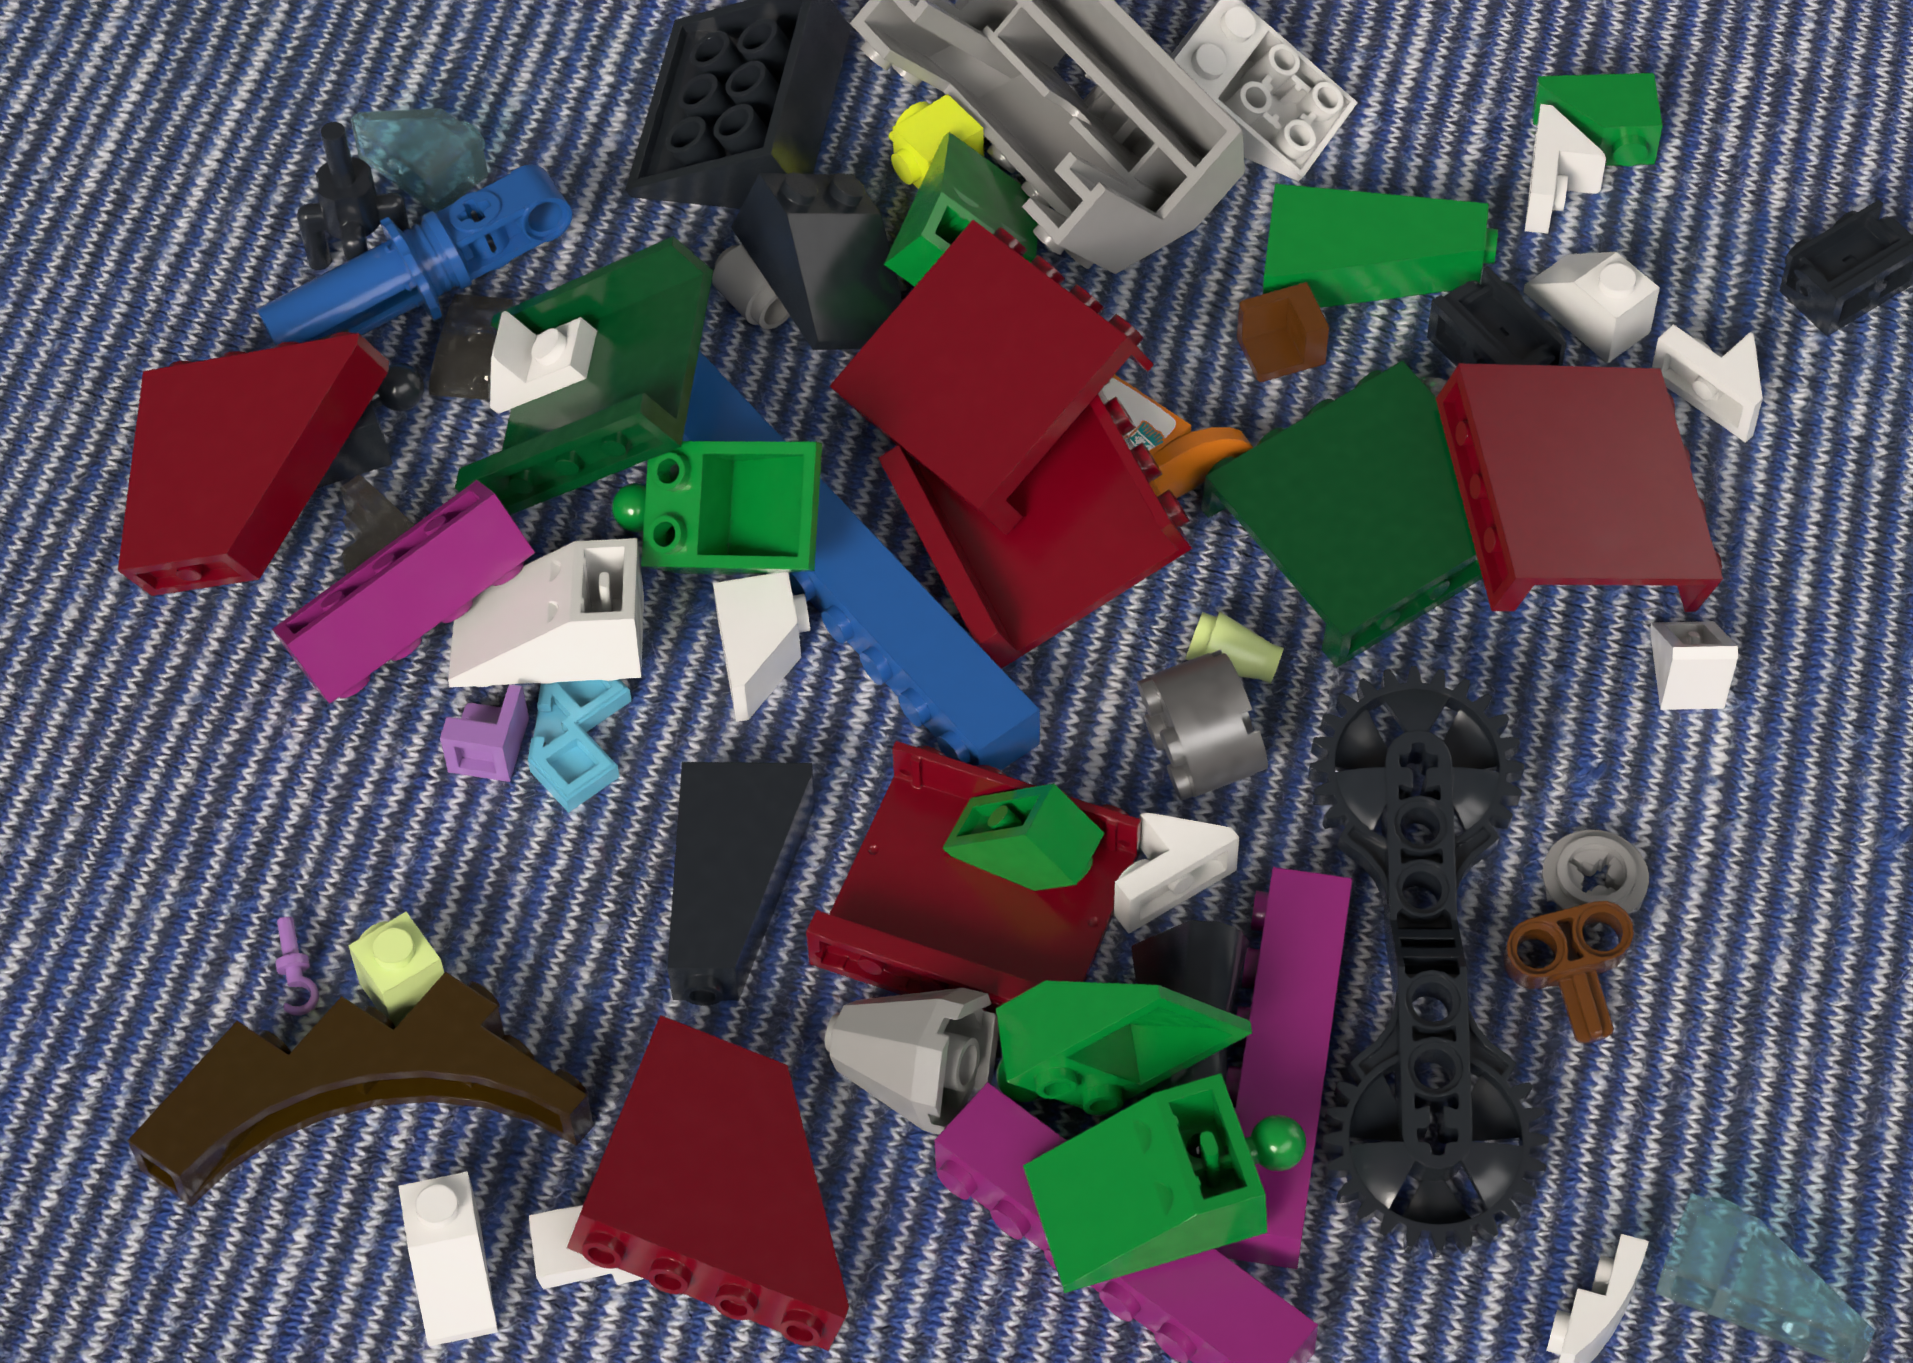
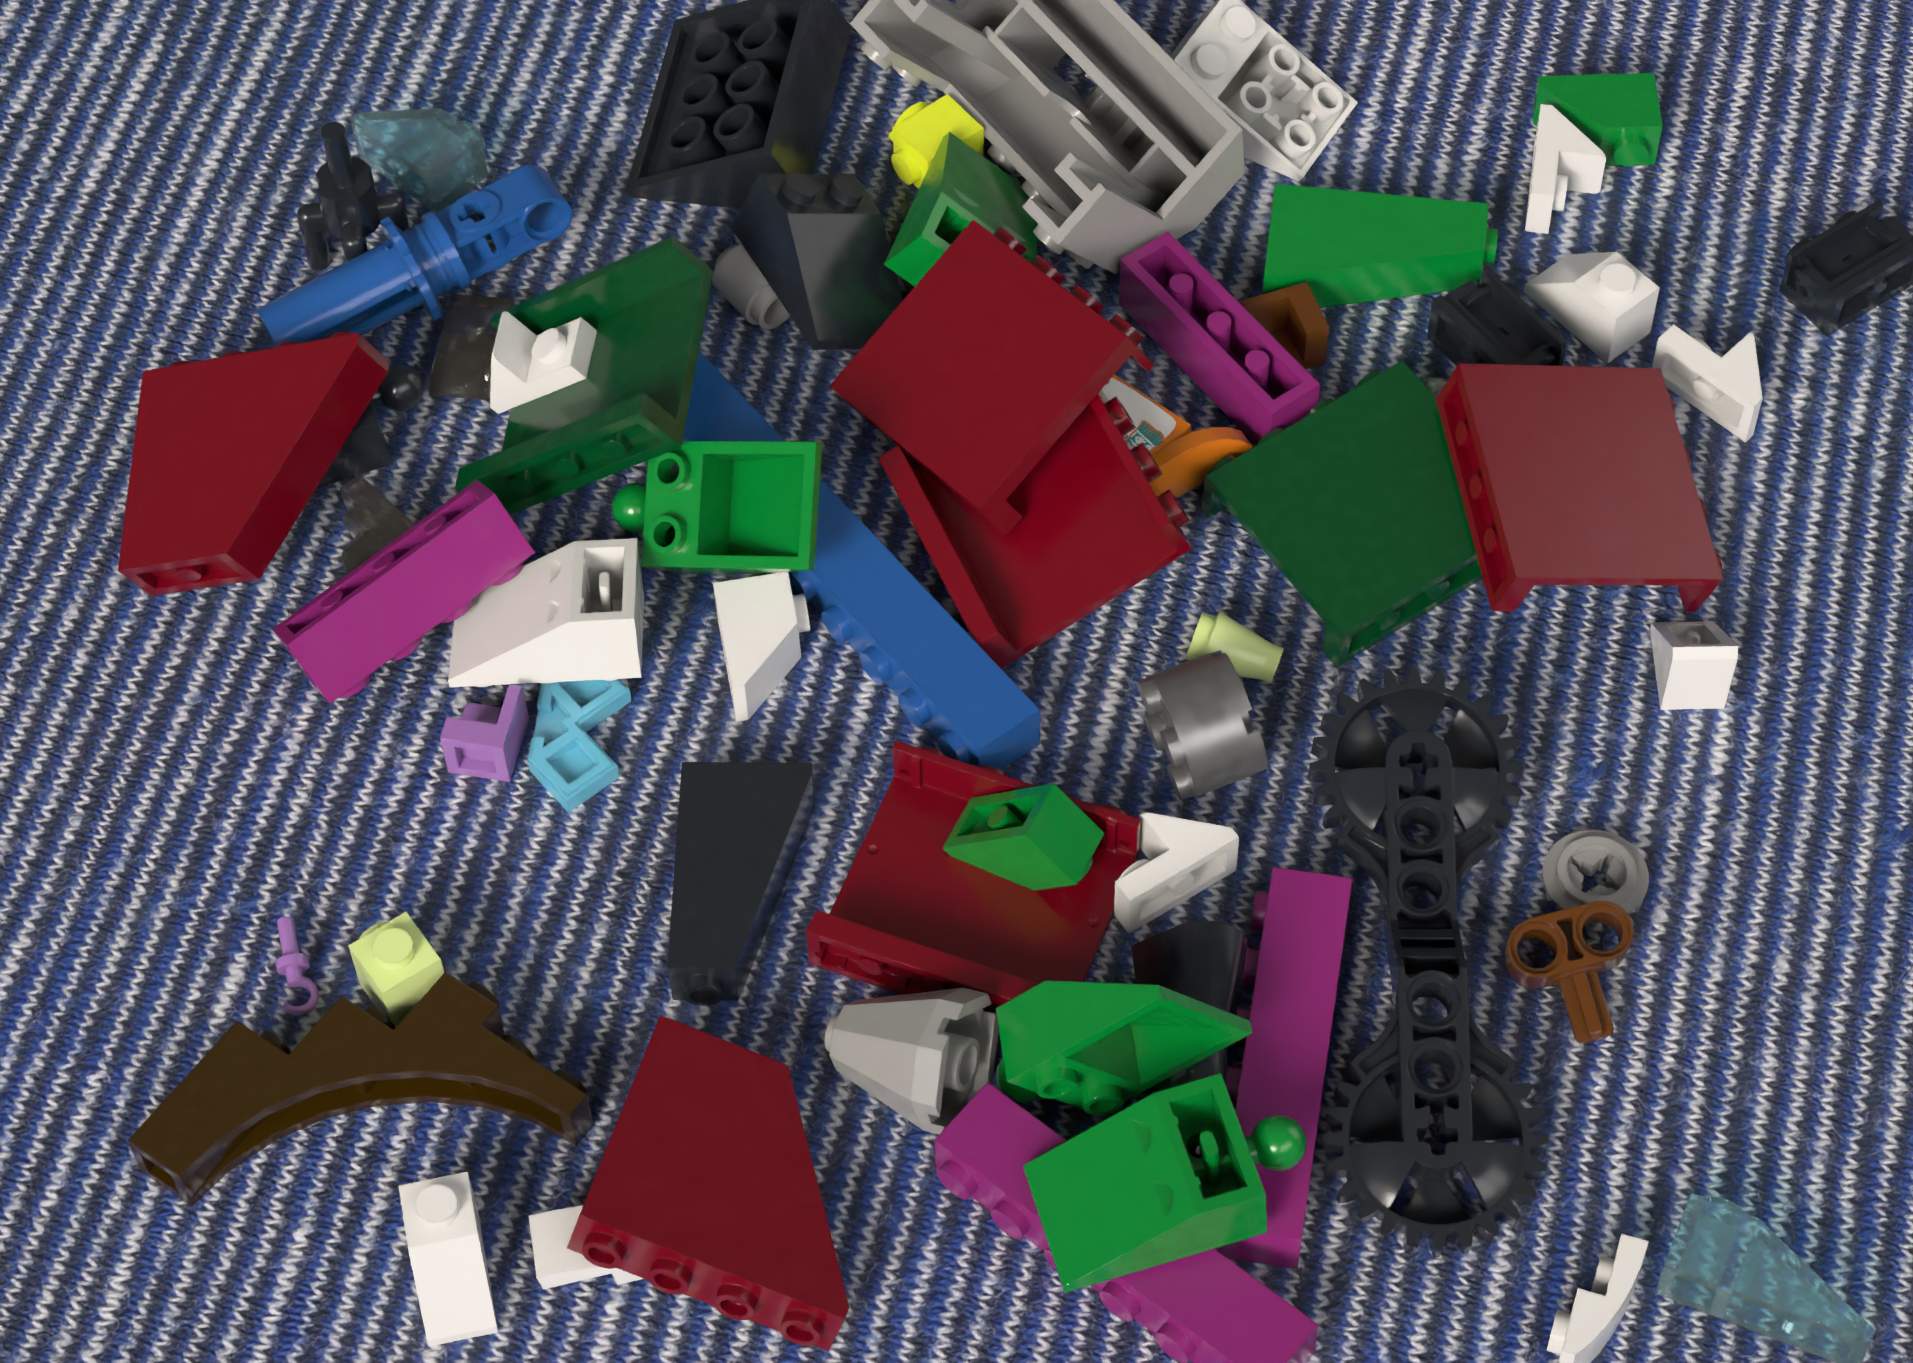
(1214, 339): none -> magenta brick

